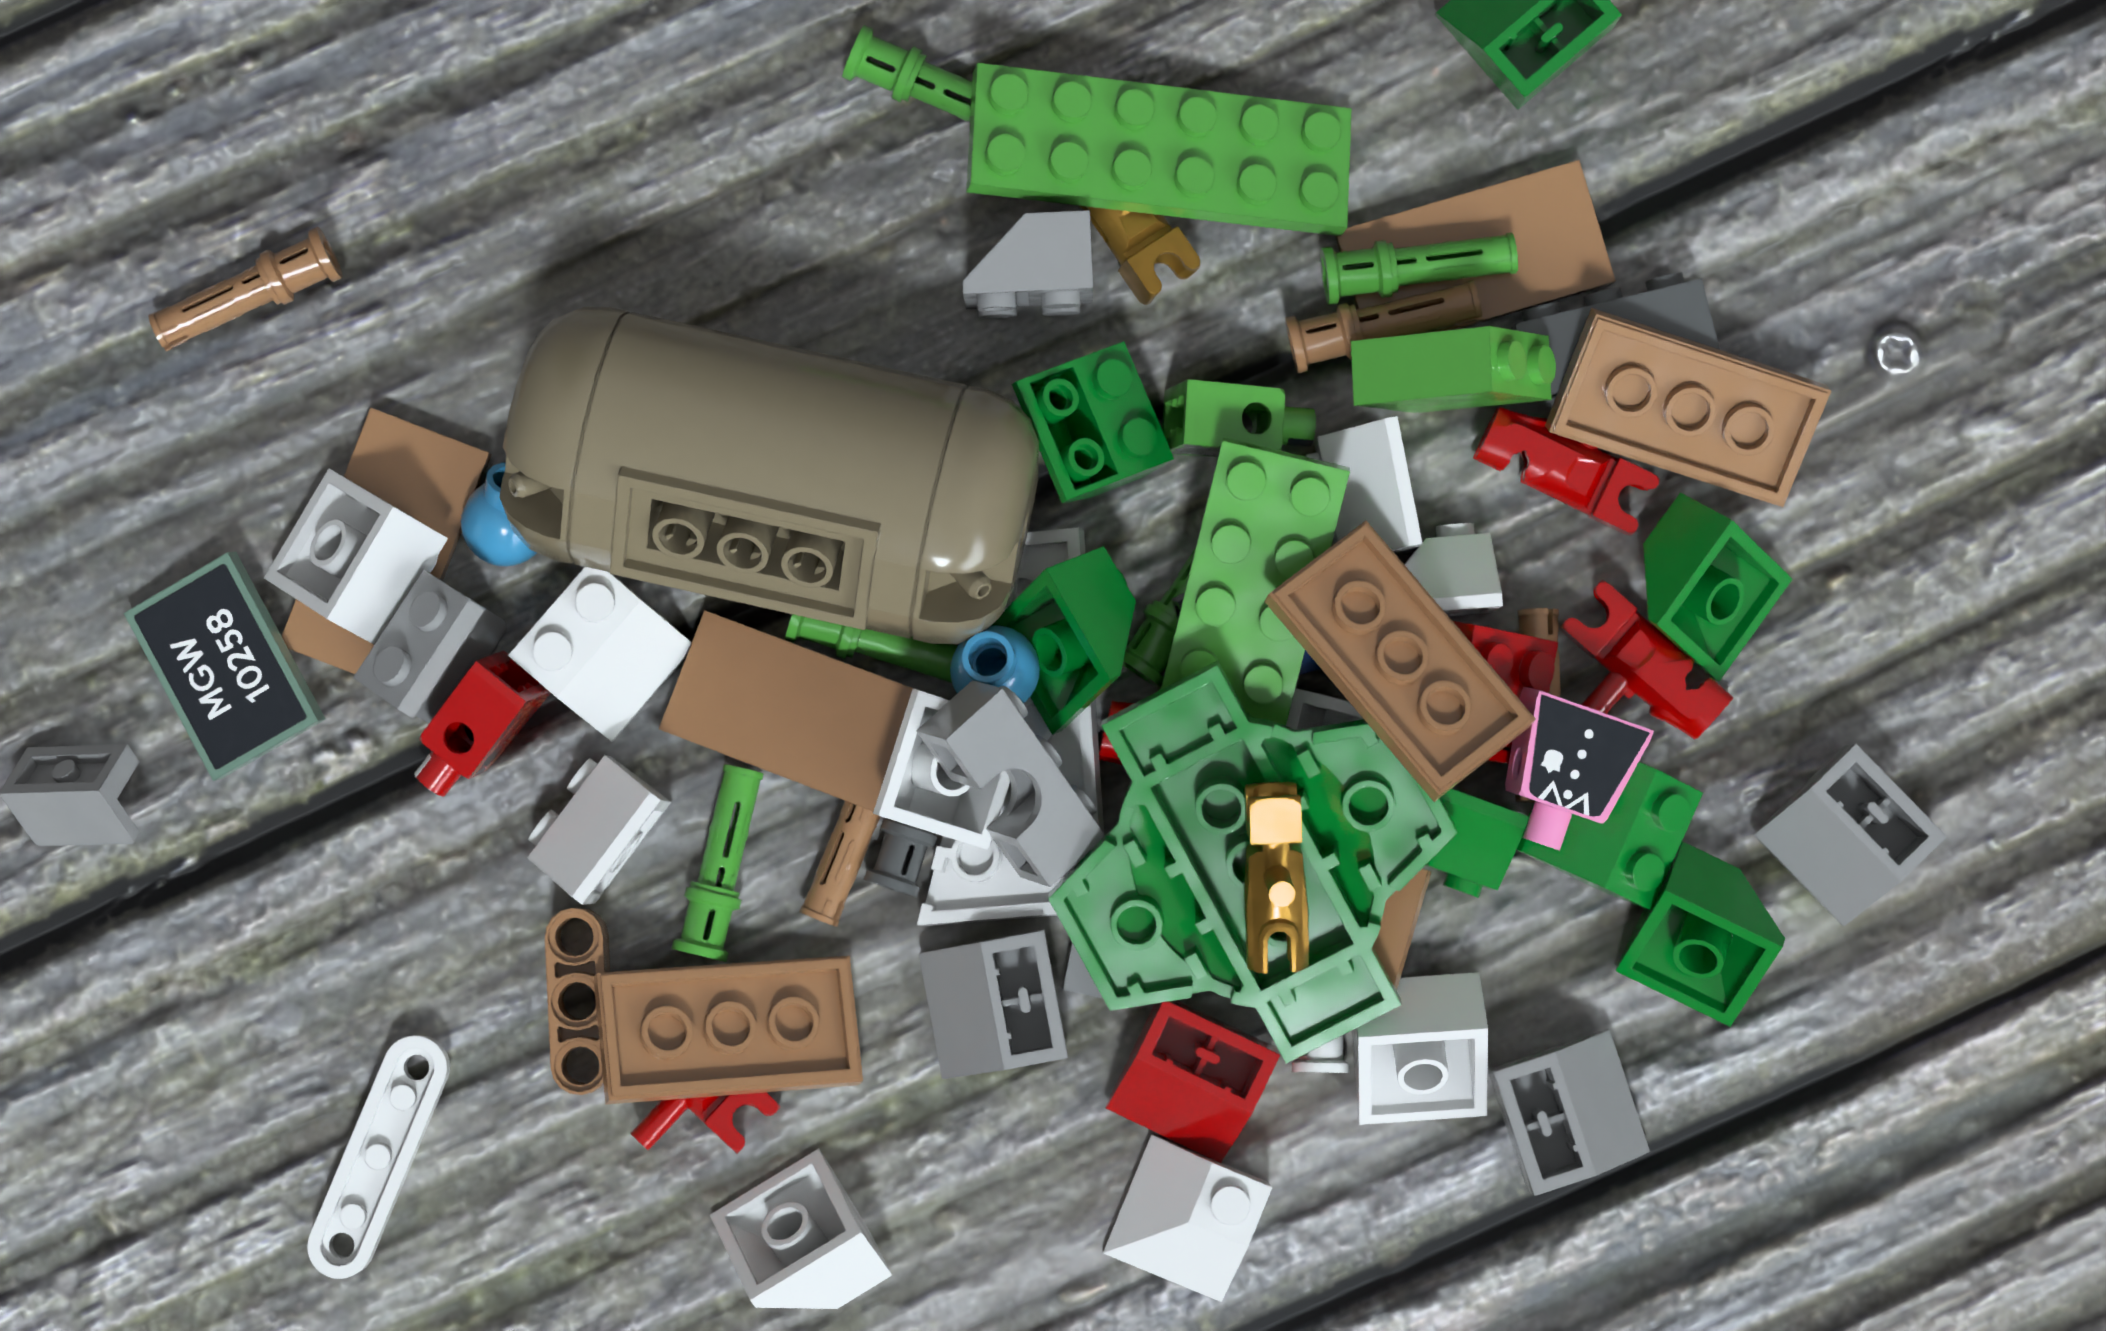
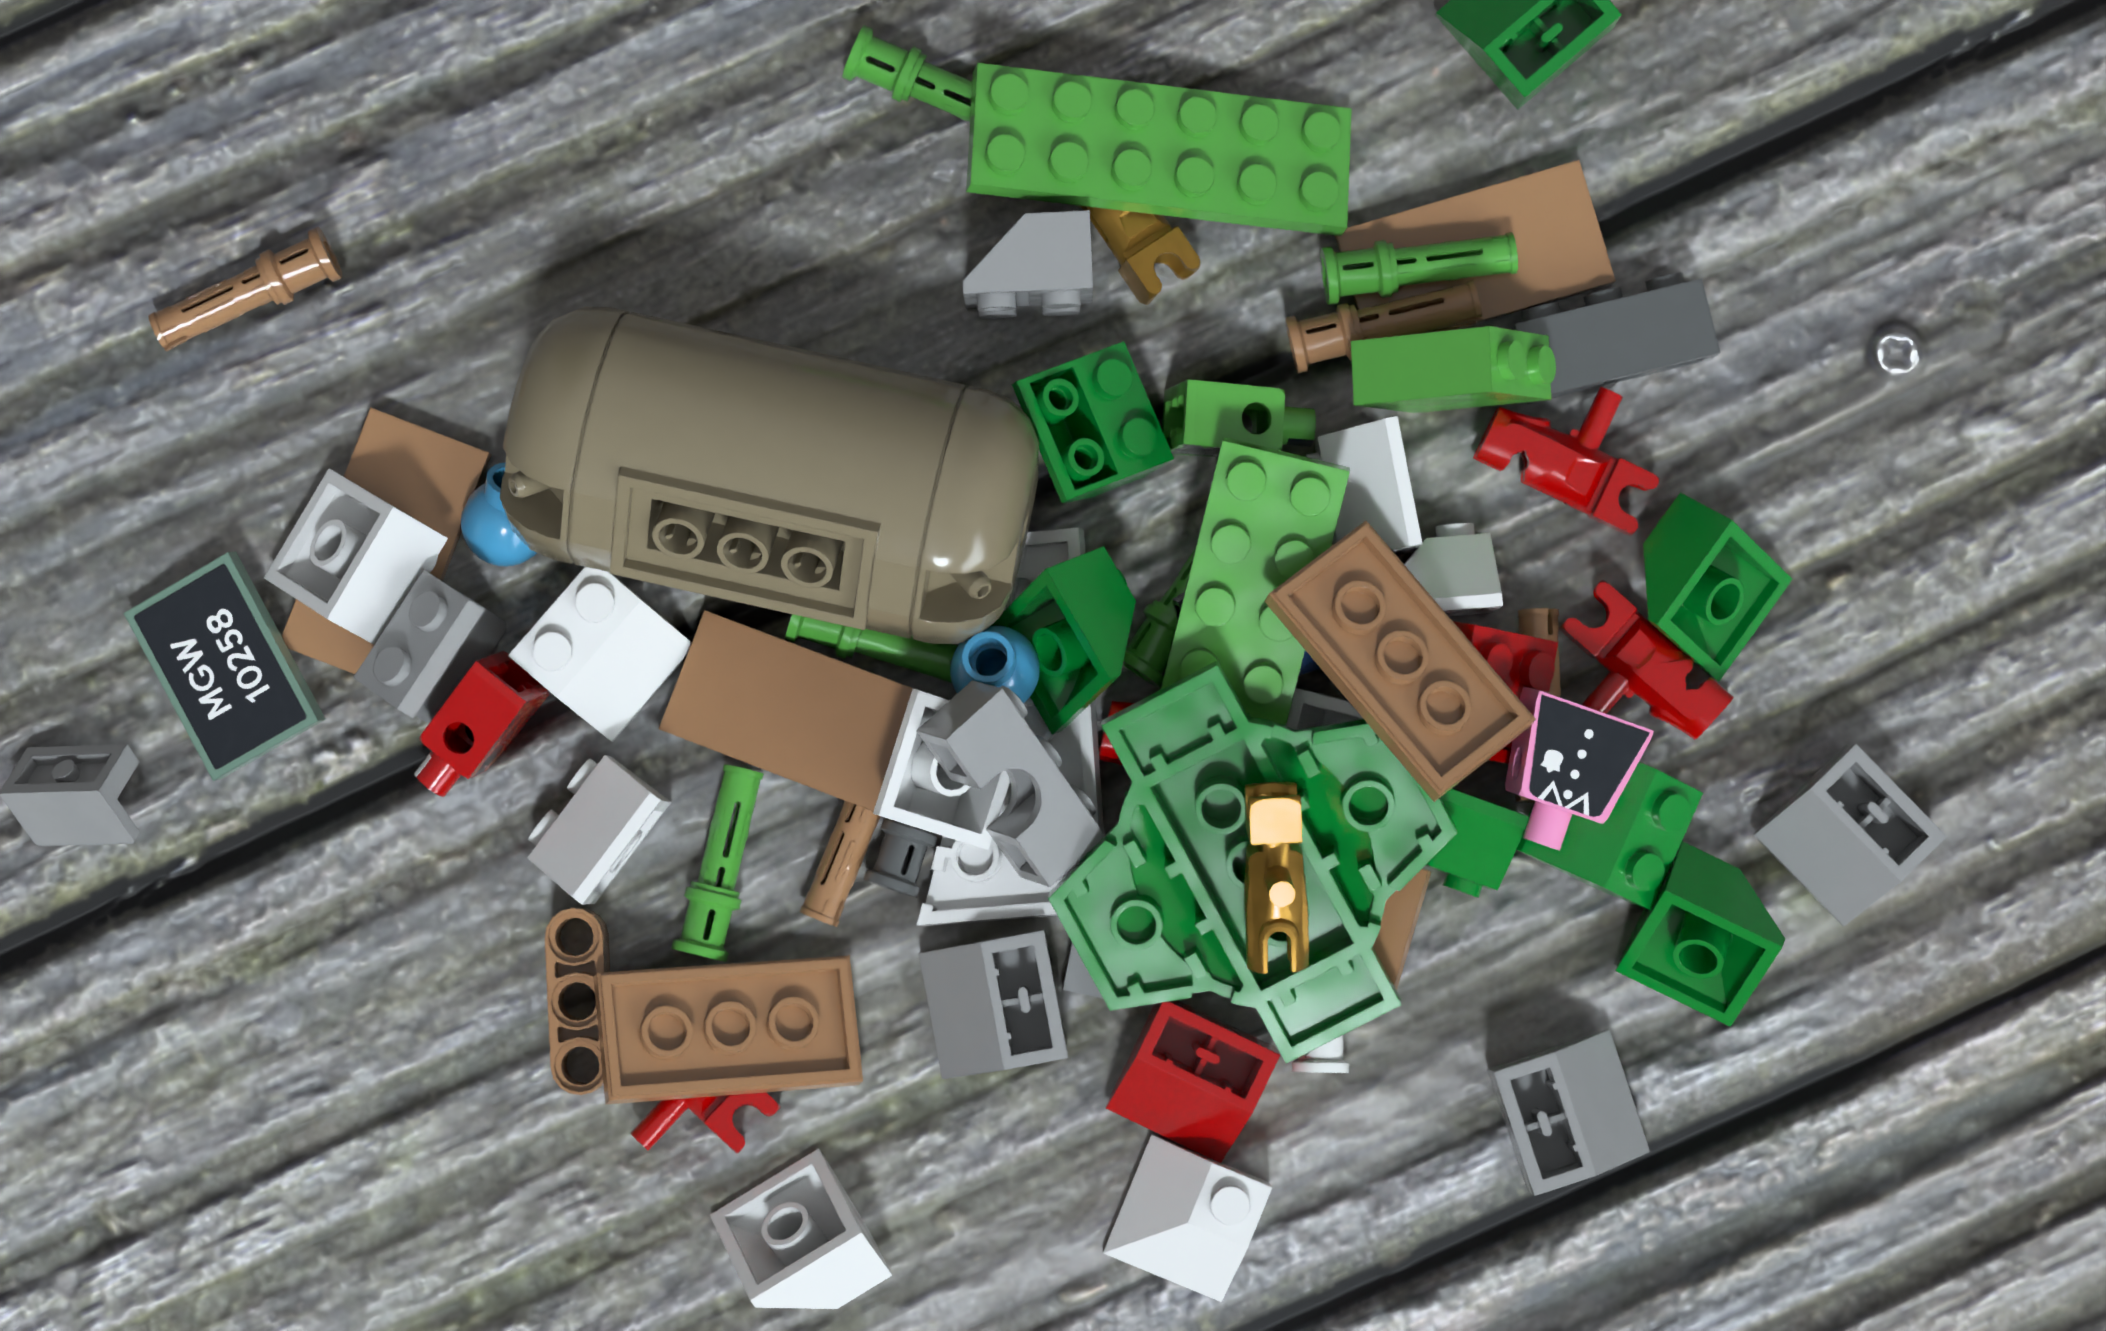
(378, 1156): white plate -> none
(1425, 1054): white slope -> none
(1687, 407): medium nougat tile -> none

